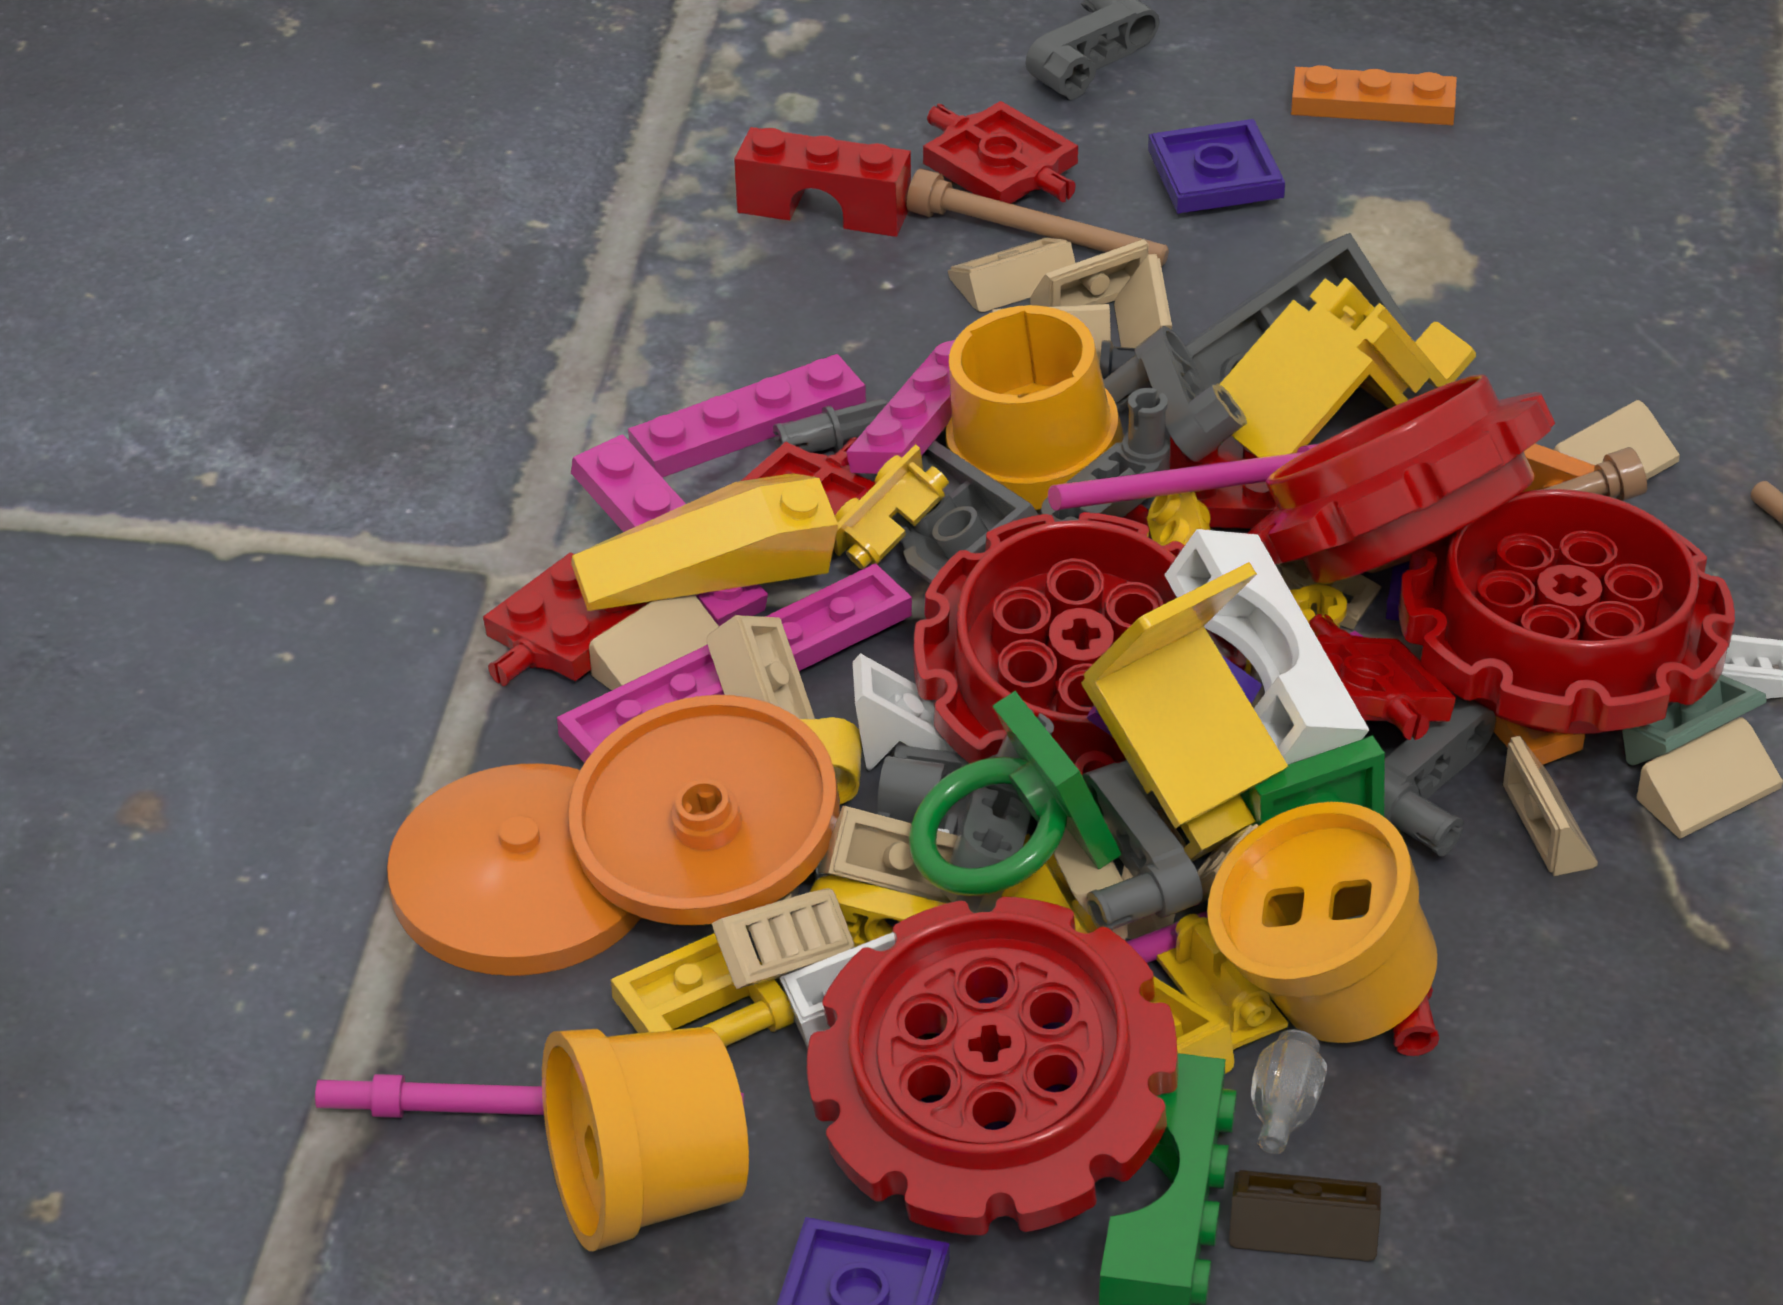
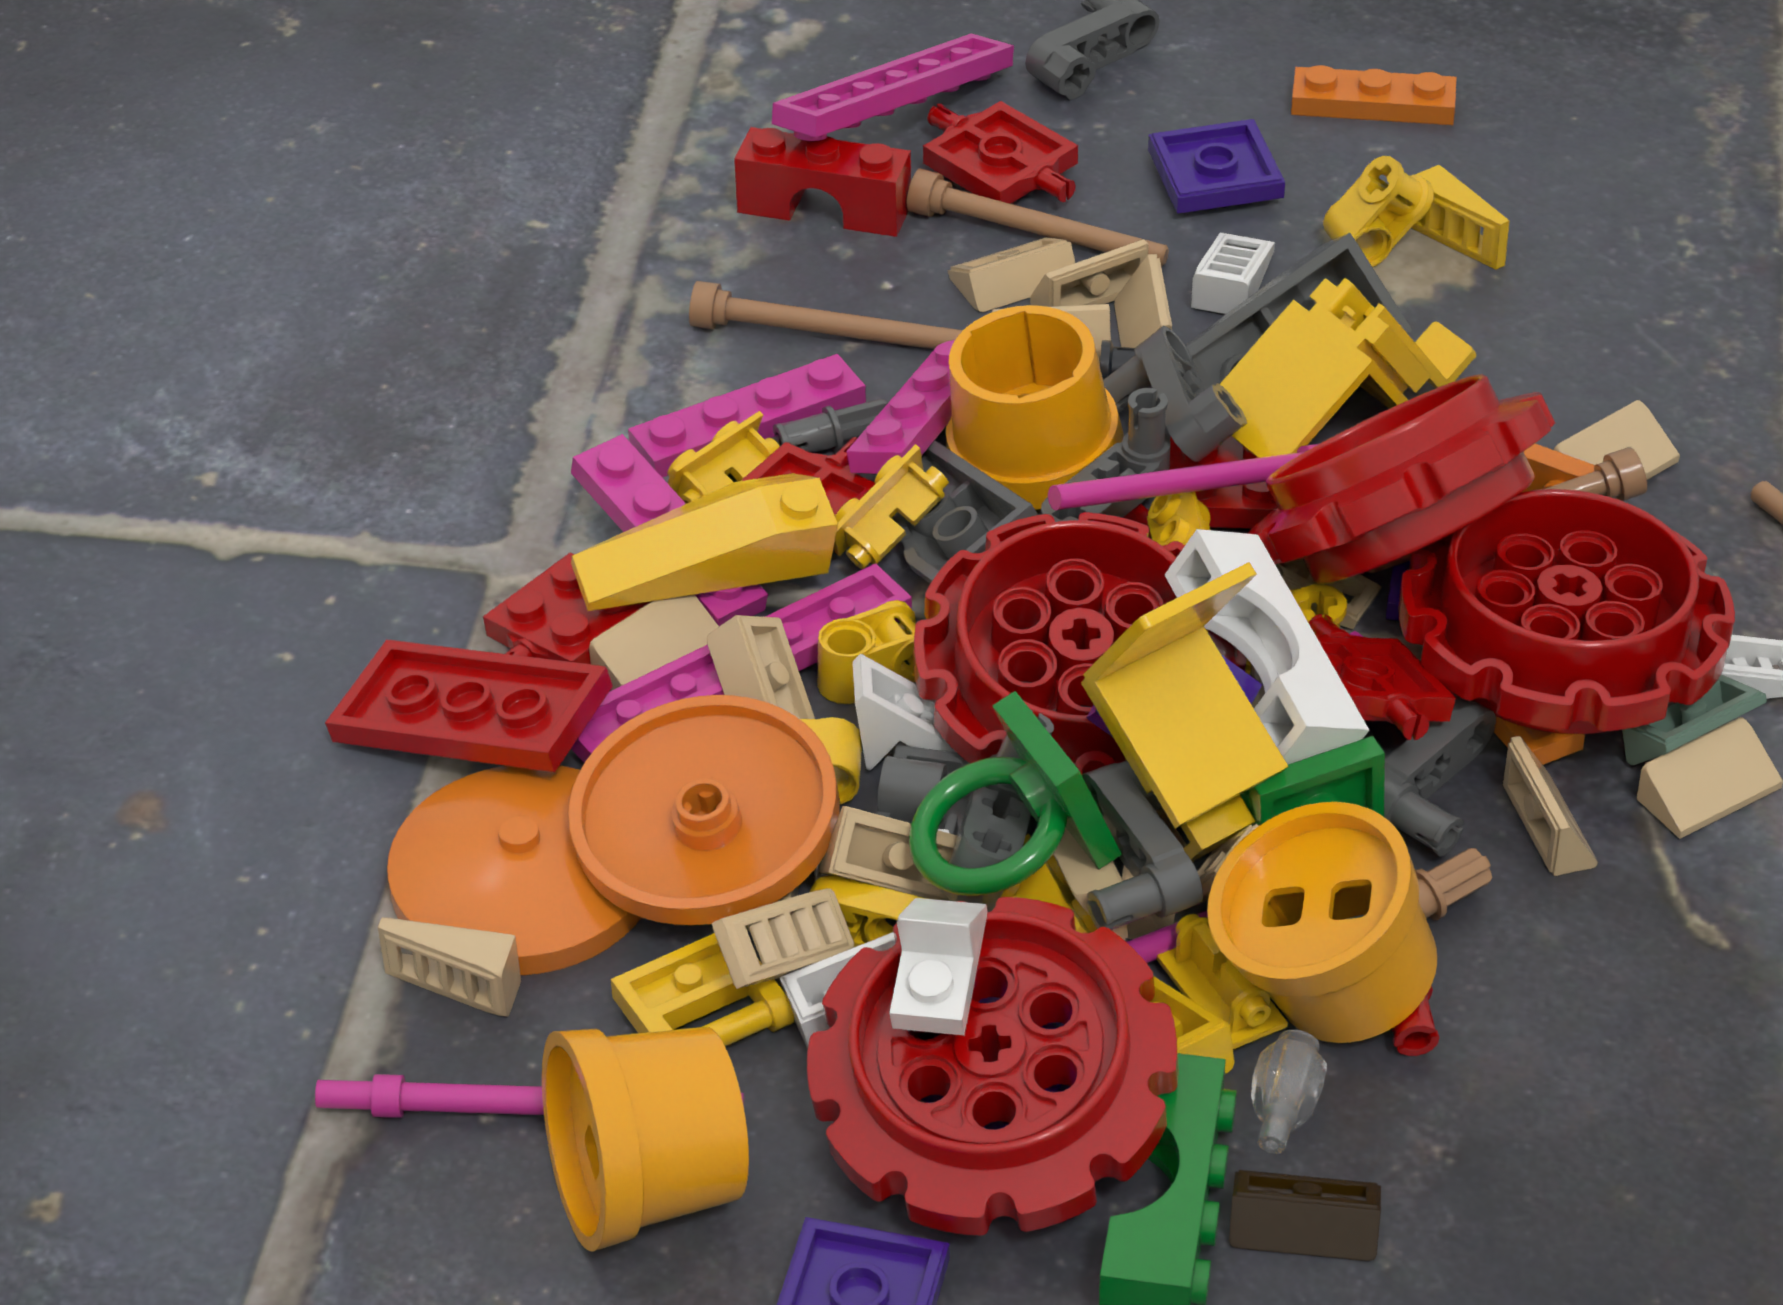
(454, 962): none -> tan slope
(470, 705): none -> red plate
(716, 306): none -> medium nougat piece
(733, 450): none -> yellow hinge
(868, 633): none -> yellow piece
(891, 86): none -> dark pink plate
(937, 965): none -> white slope
(1230, 272): none -> white slope
(1377, 211): none -> yellow piece
(1452, 881): none -> medium nougat axle
(1458, 217): none -> yellow slope

